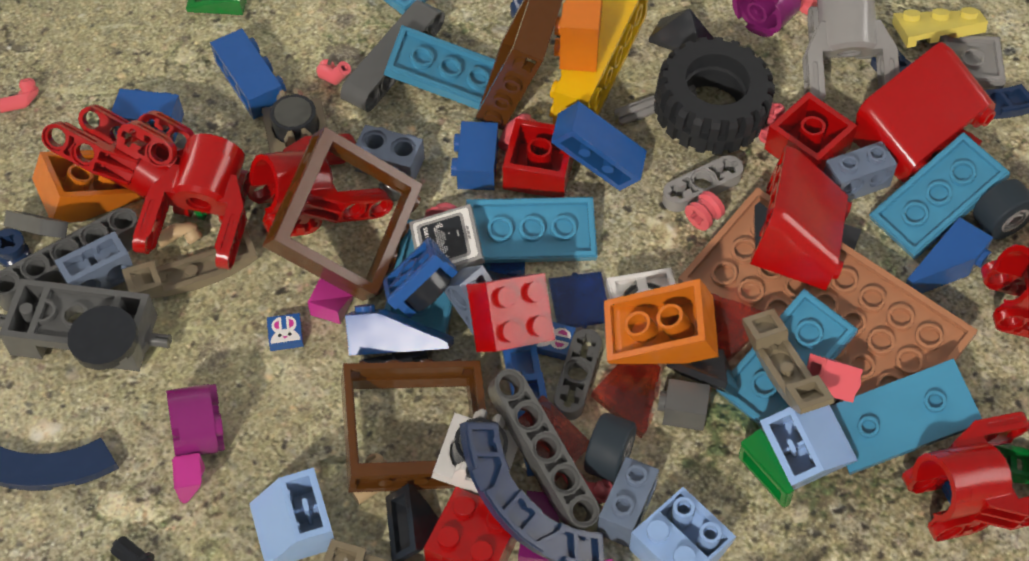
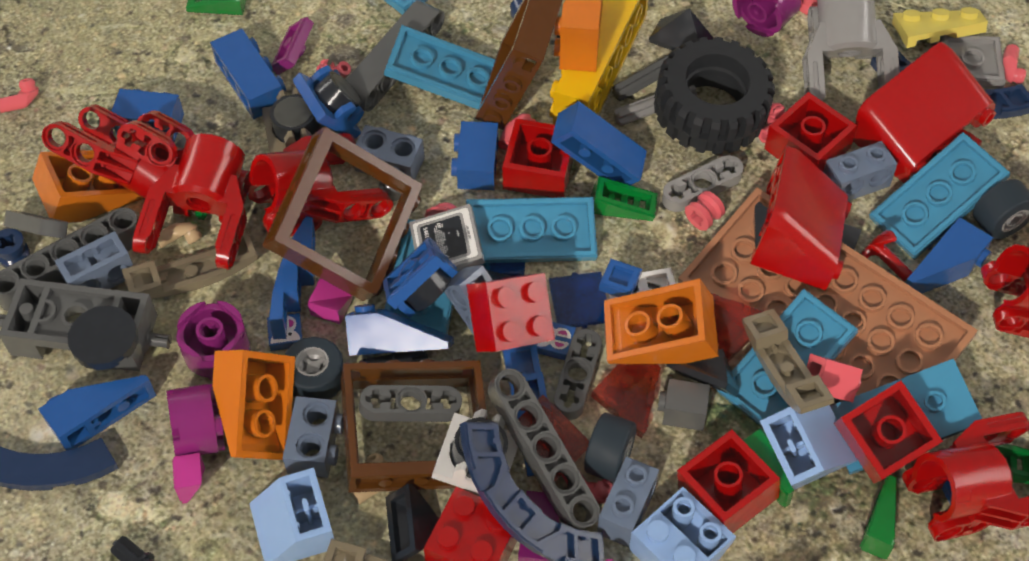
(93, 408): none -> blue slope
(209, 329): none -> magenta brick
(254, 401): none -> orange slope
(289, 282): none -> blue slope
(292, 46): none -> magenta plate
(306, 436): none -> sand blue brick
(316, 368): none -> black wheel
(331, 100): none -> blue piece
(384, 393): none -> dark grey beam
(610, 207): none -> green slope
(620, 278): none -> blue tile
(638, 80): none -> dark grey axle
(730, 481): none -> red brick
(878, 248): none -> red plant
(880, 530): none -> green slope
(887, 432): none -> red brick
(1010, 62): none -> coral arm

